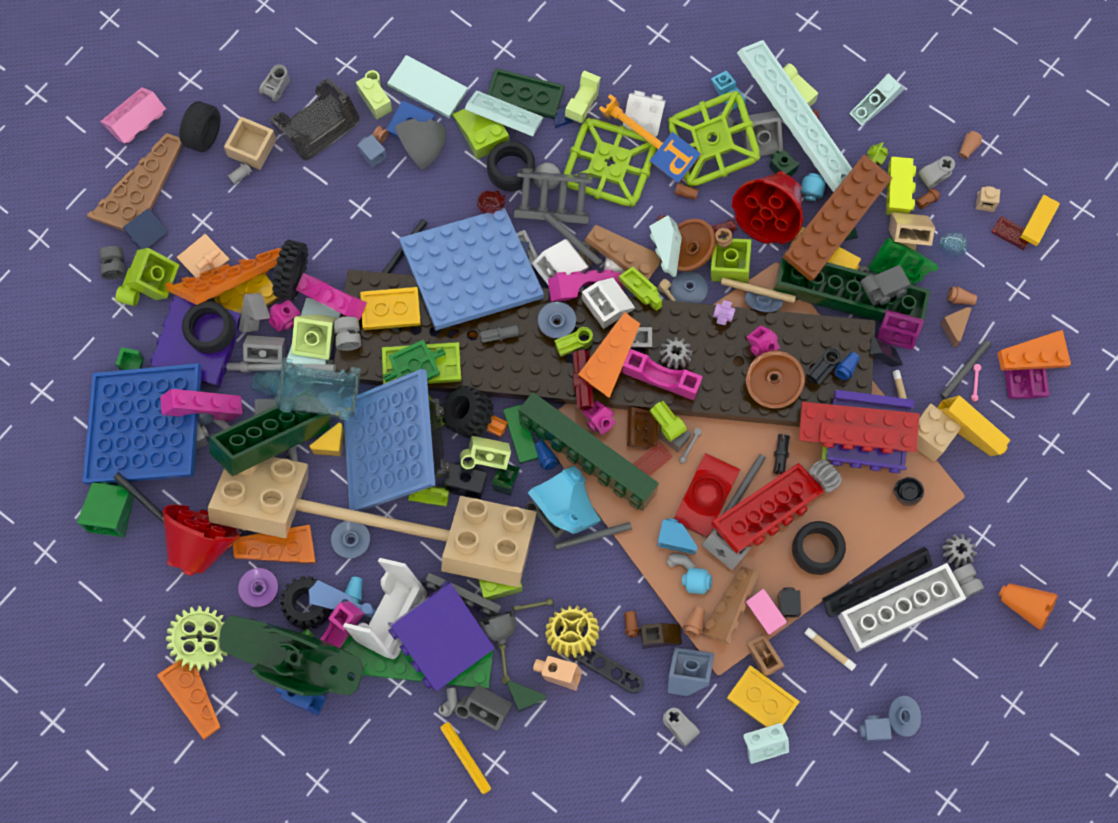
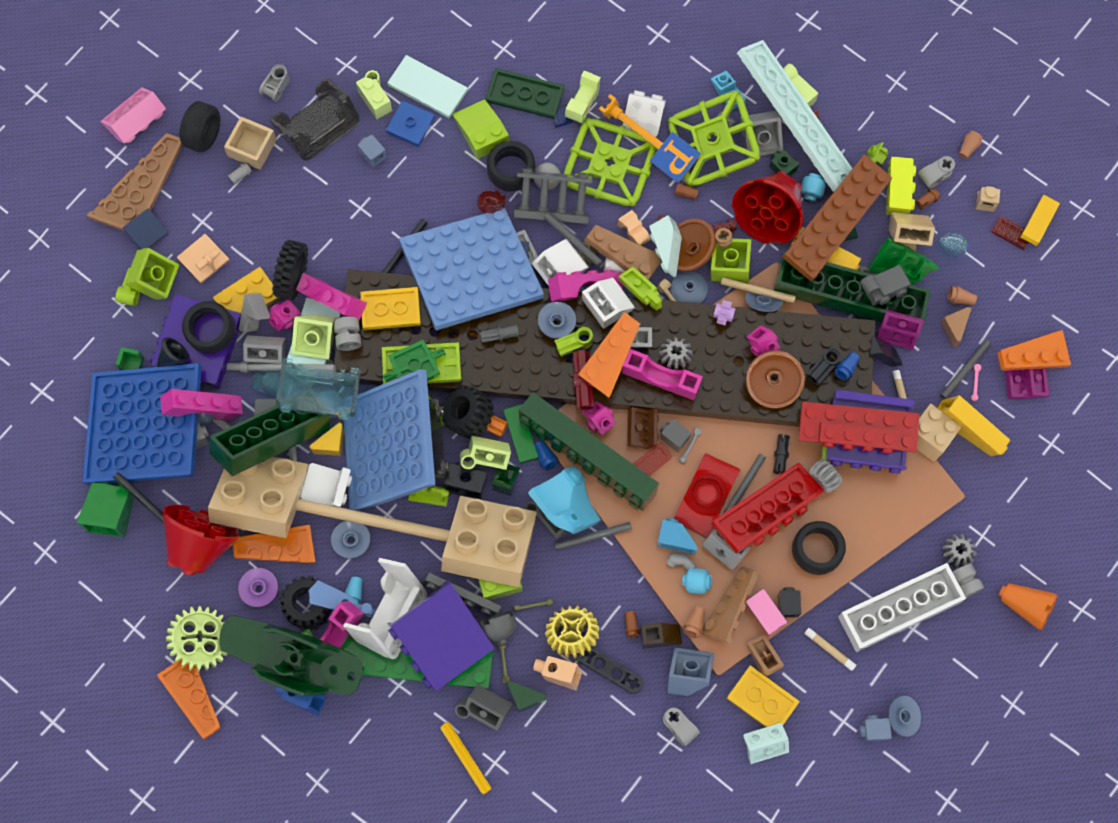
(111, 262): dark grey wheel -> none
(171, 353): none -> black hat
(219, 279): orange wing -> none
(326, 485): none -> white bracket
(380, 134): nougat bush -> none
(422, 140): dark grey brick -> none
(449, 706): light grey arm -> none
(504, 113): light aqua tile -> none
(635, 231): none -> light nougat leg
(670, 425): lime piece -> none
(877, 100): light aqua slope -> none
(877, 581): black plate -> none
(909, 491): black hair -> none

